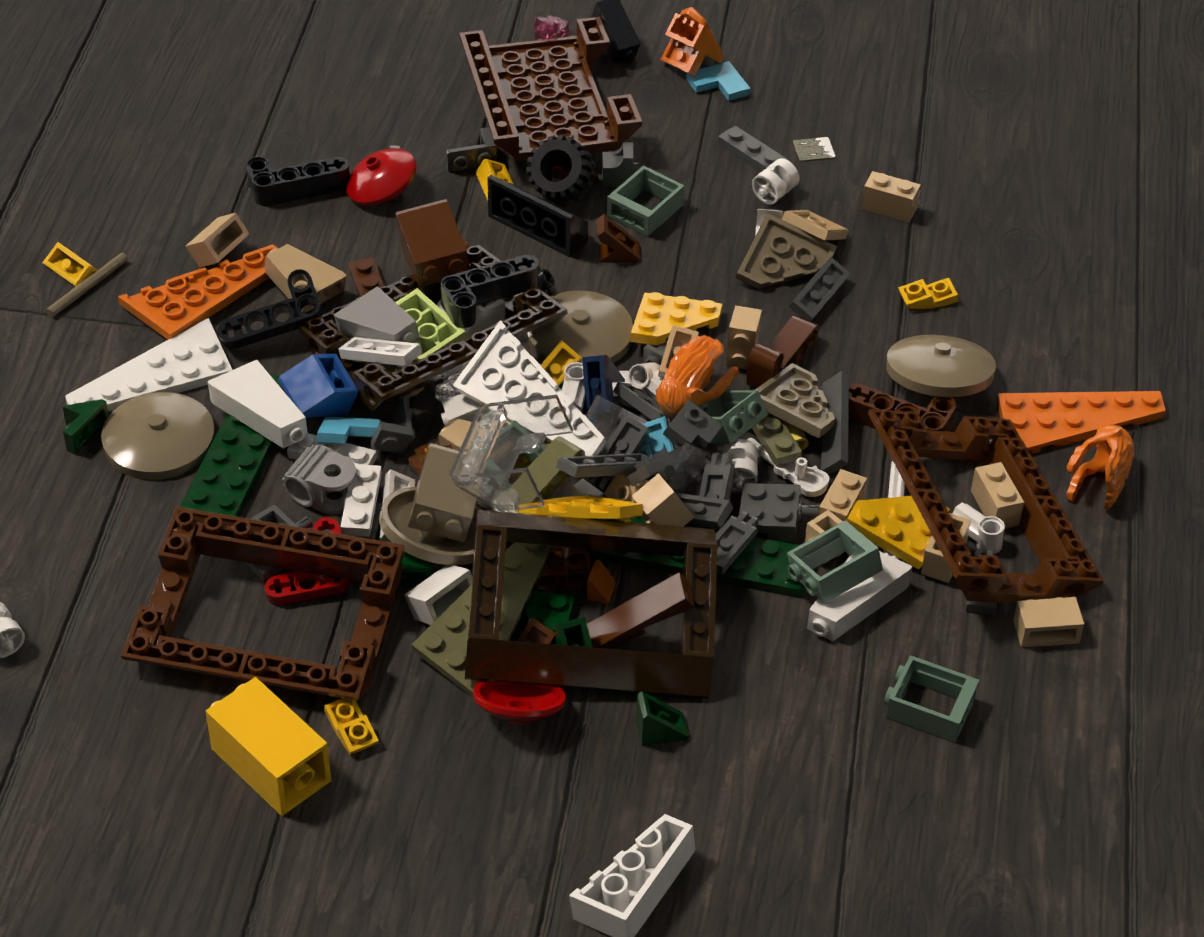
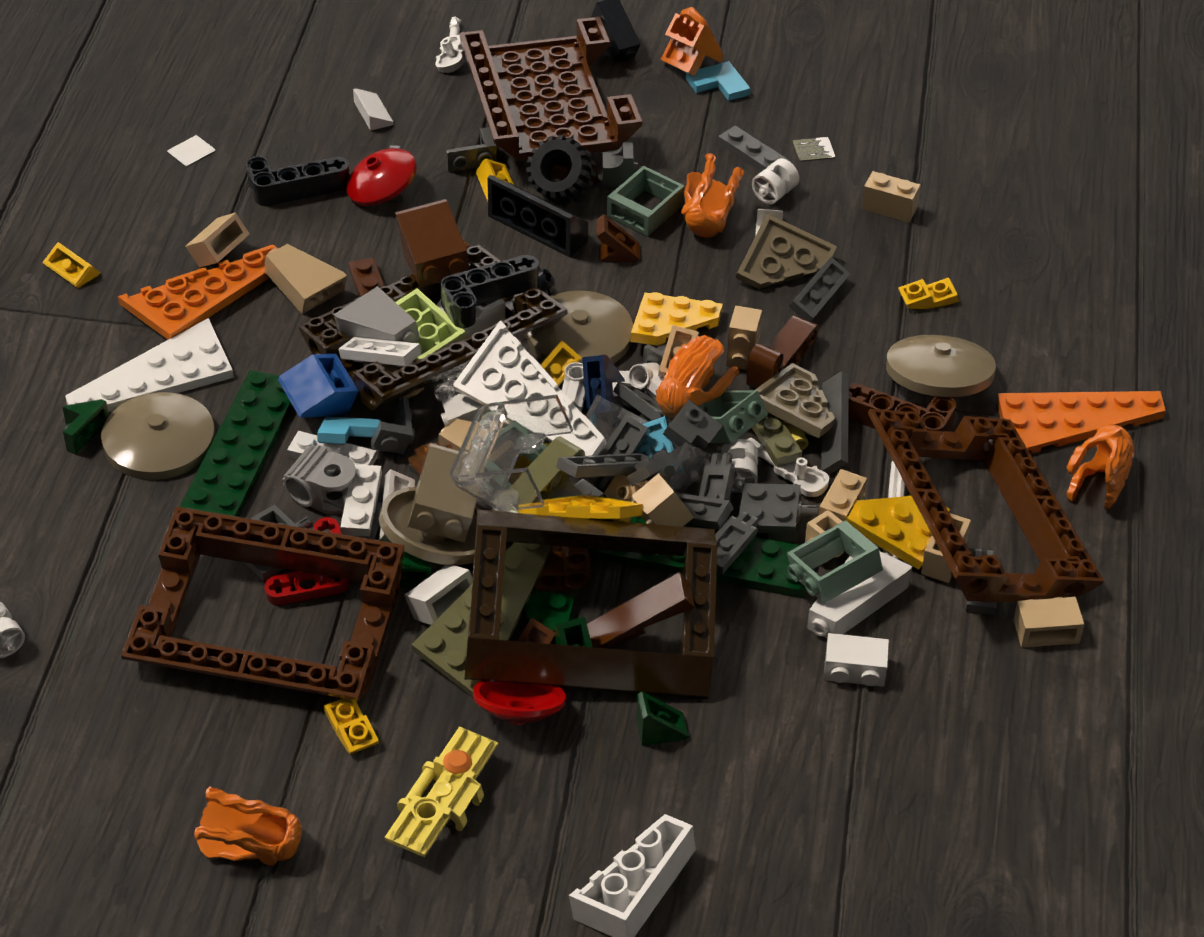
(86, 285): dark tan bar -> none
(191, 150): none -> white sticker
(246, 829): none -> orange hair
(259, 403): white slope -> none
(268, 746): yellow brick -> none
(269, 313): black beam -> none
(371, 109): none -> white slope
(451, 48): none -> white piece
(456, 786): none -> light yellow piece
(550, 27): clear pink bracket -> none
(600, 583): orange slope -> none
(709, 200): none -> orange hair
(815, 224): tan tile -> none
(856, 659): none -> white brick
(937, 679): sand green window -> none
(985, 530): white piece -> none
(997, 494): tan brick -> none

